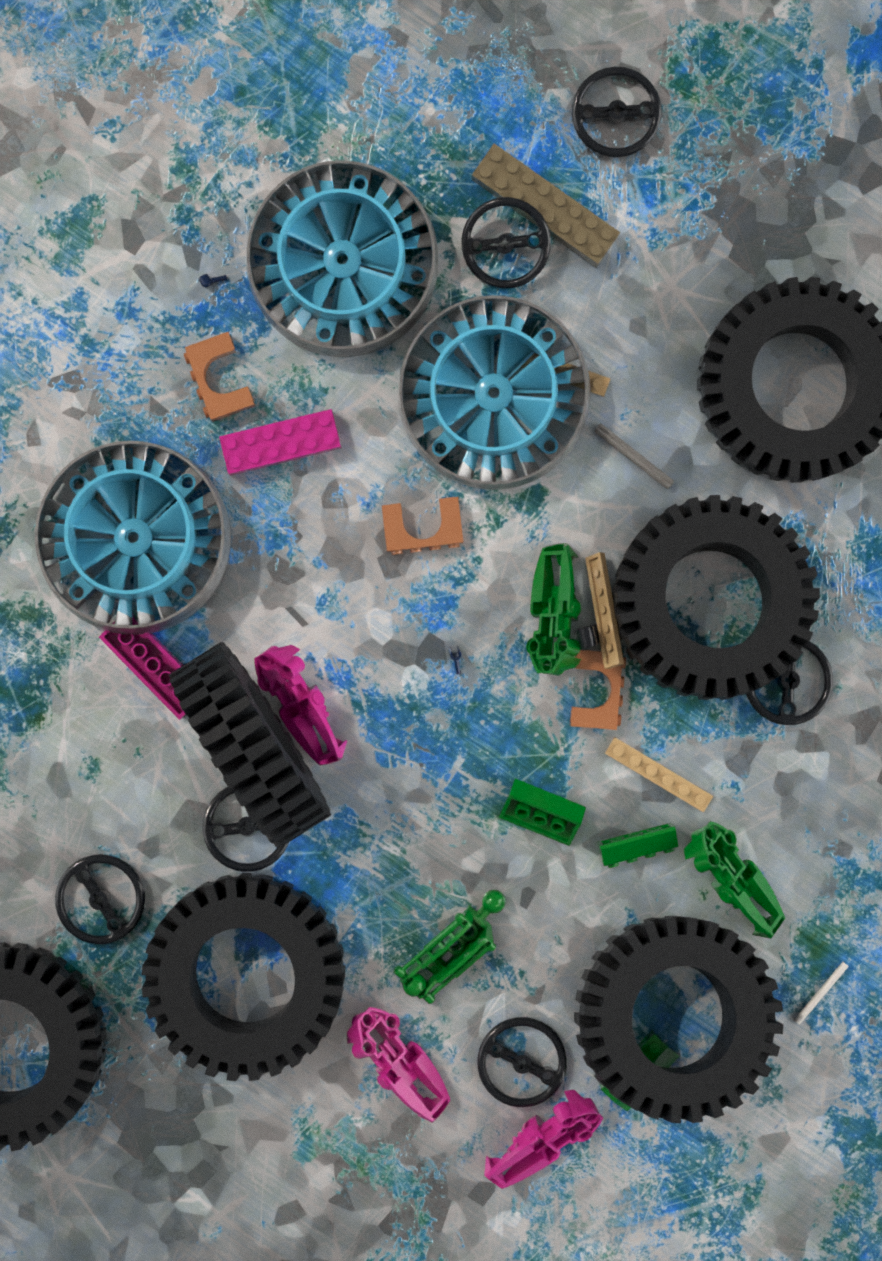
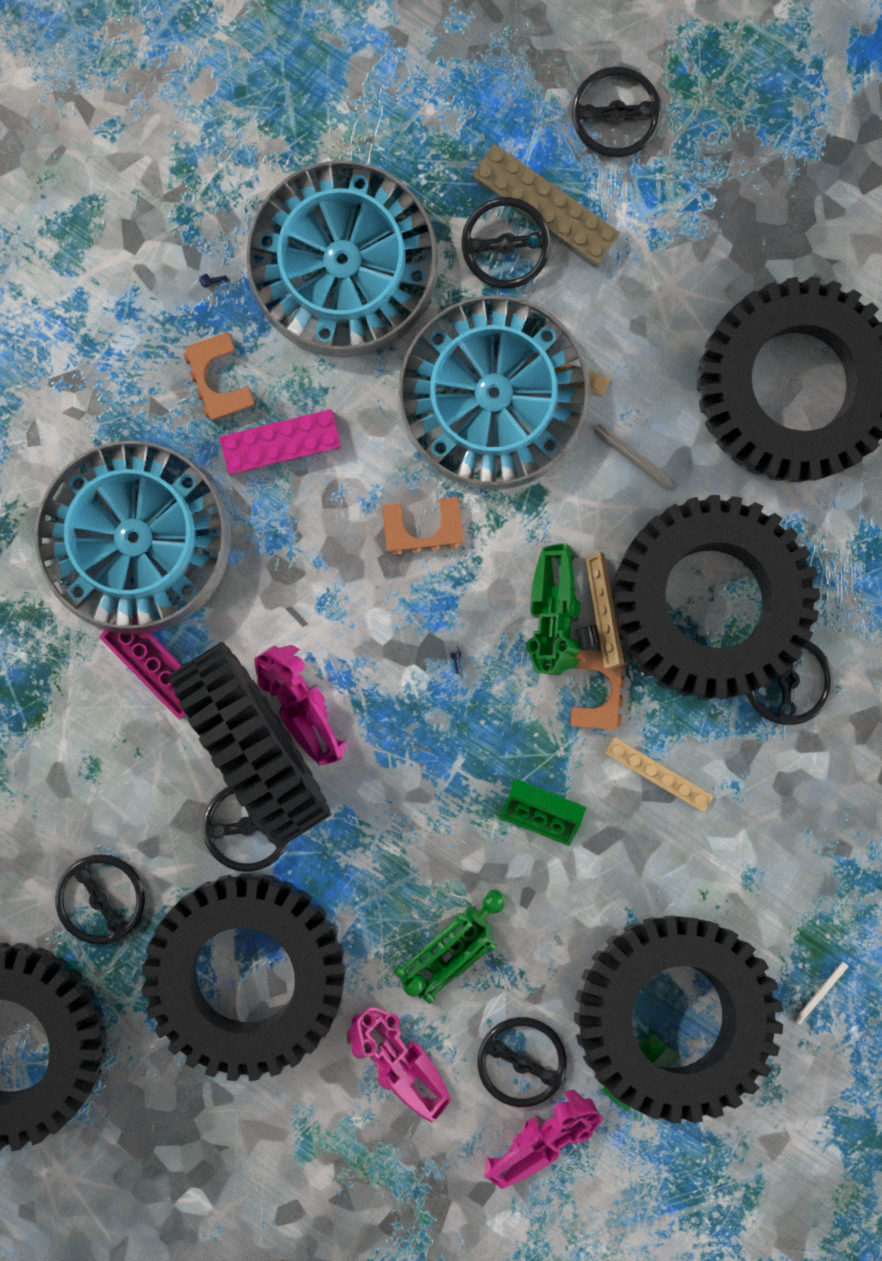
(638, 844): green slope -> none
(735, 879): green piece -> none

